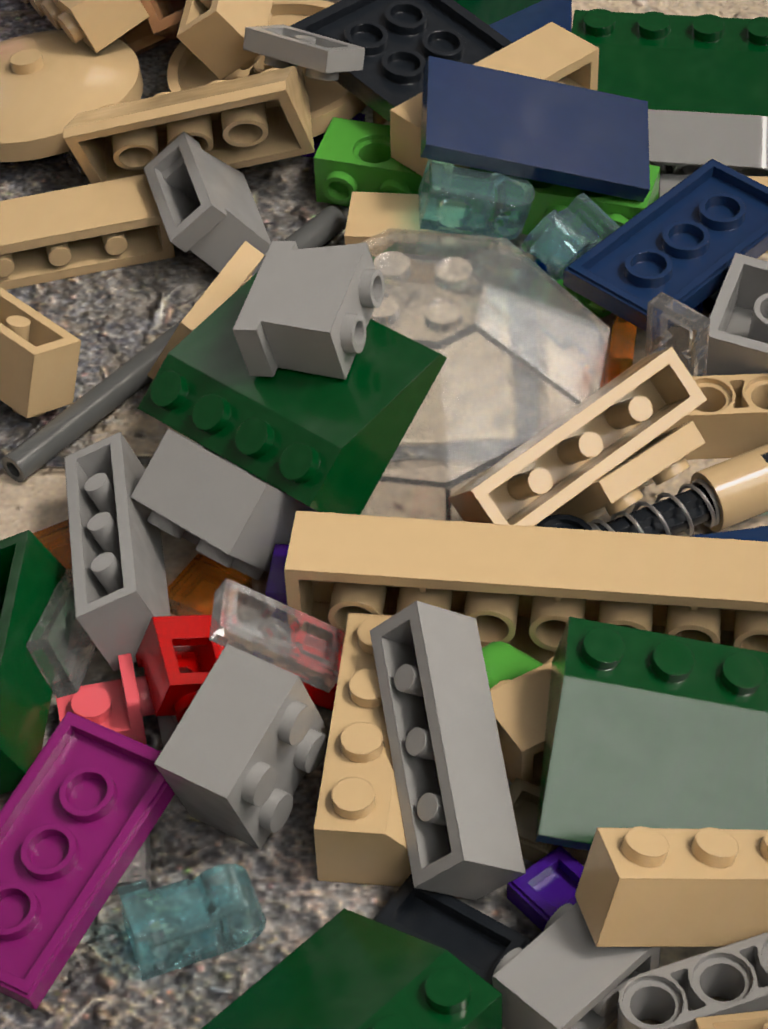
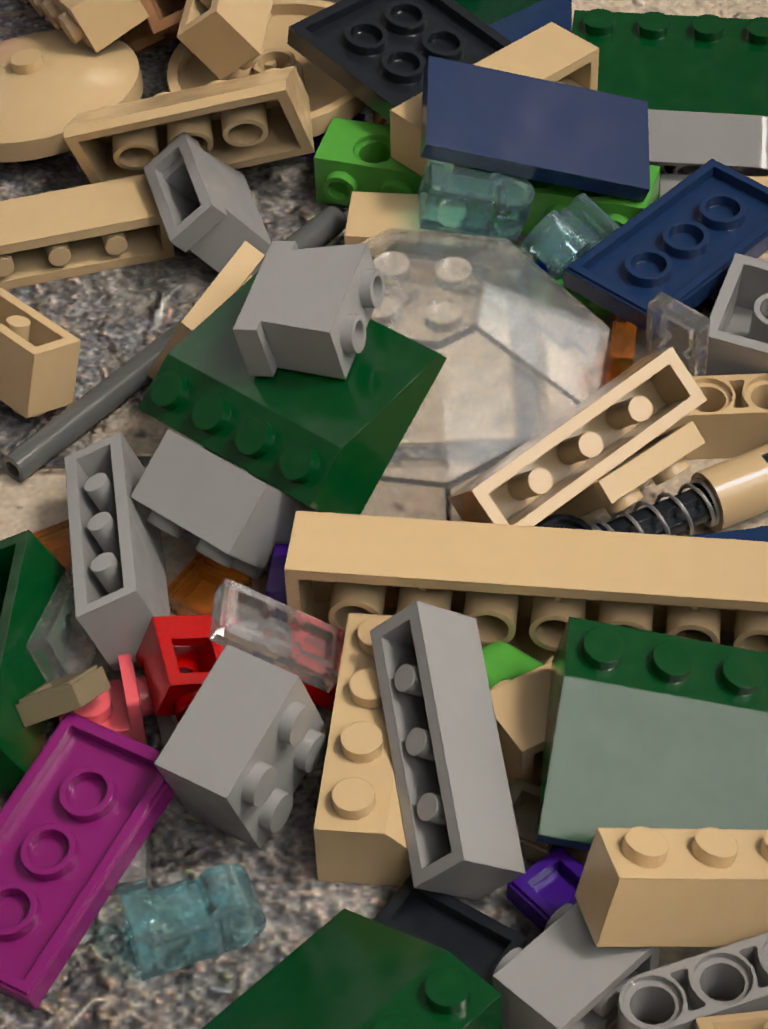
(62, 695): none -> dark tan tile
(295, 47): light grey plate -> none

